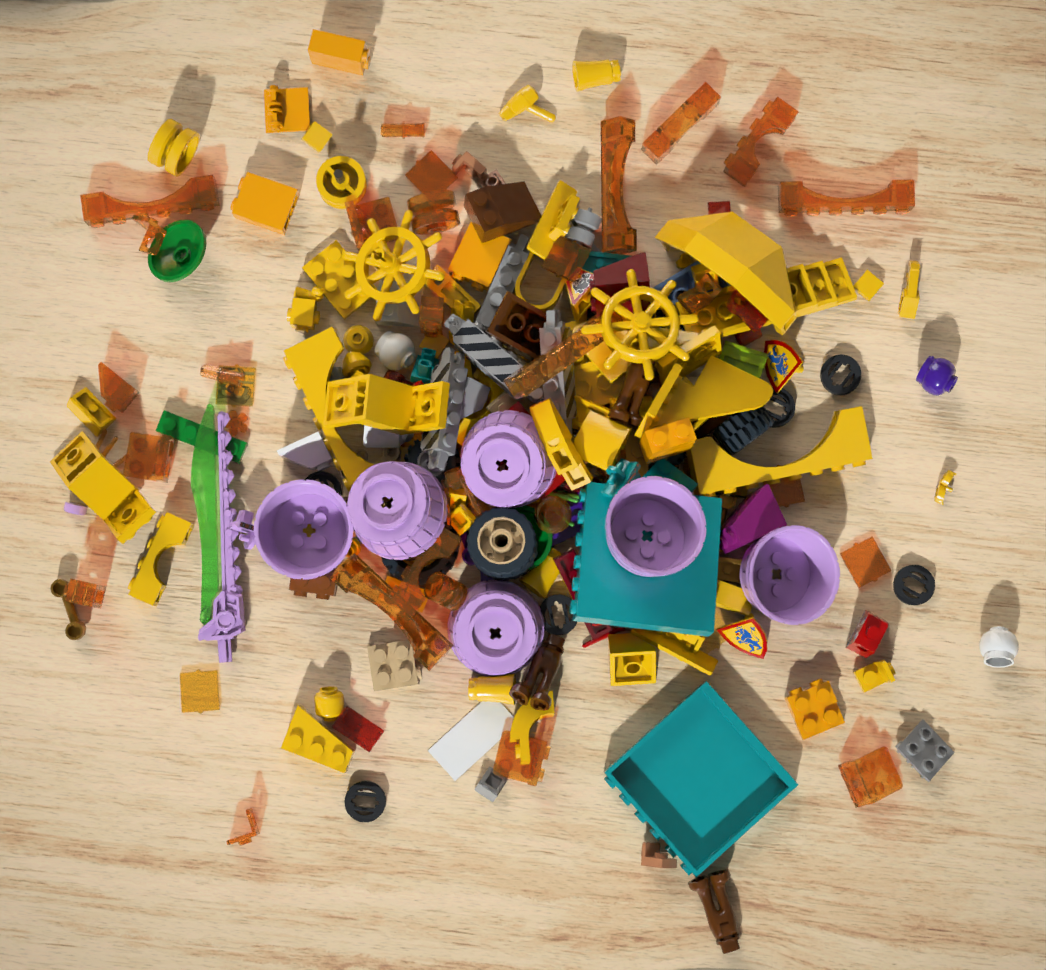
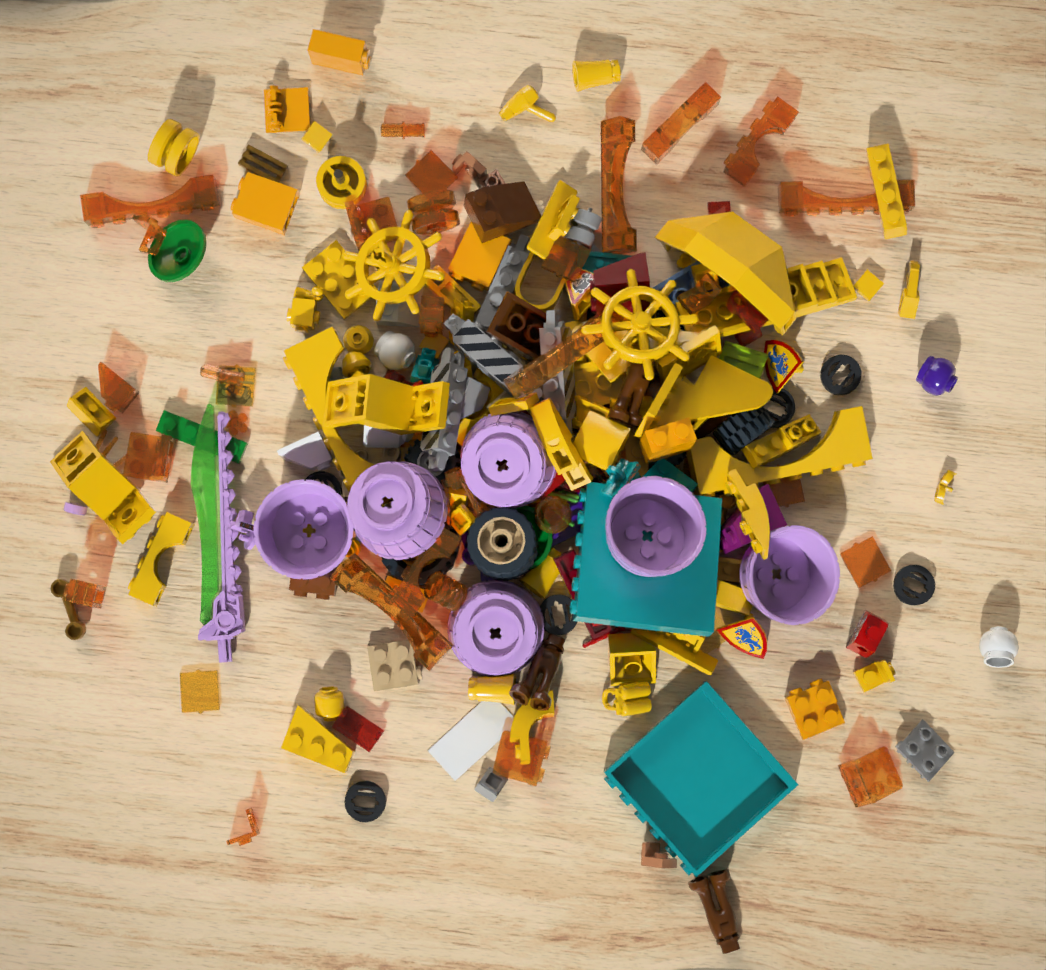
(246, 155): none -> pearl gold tile
(511, 404): none -> yellow tile
(629, 698): none -> yellow piece
(754, 512): none -> yellow slope
(781, 442): none -> yellow slope
(887, 191): none -> yellow arch

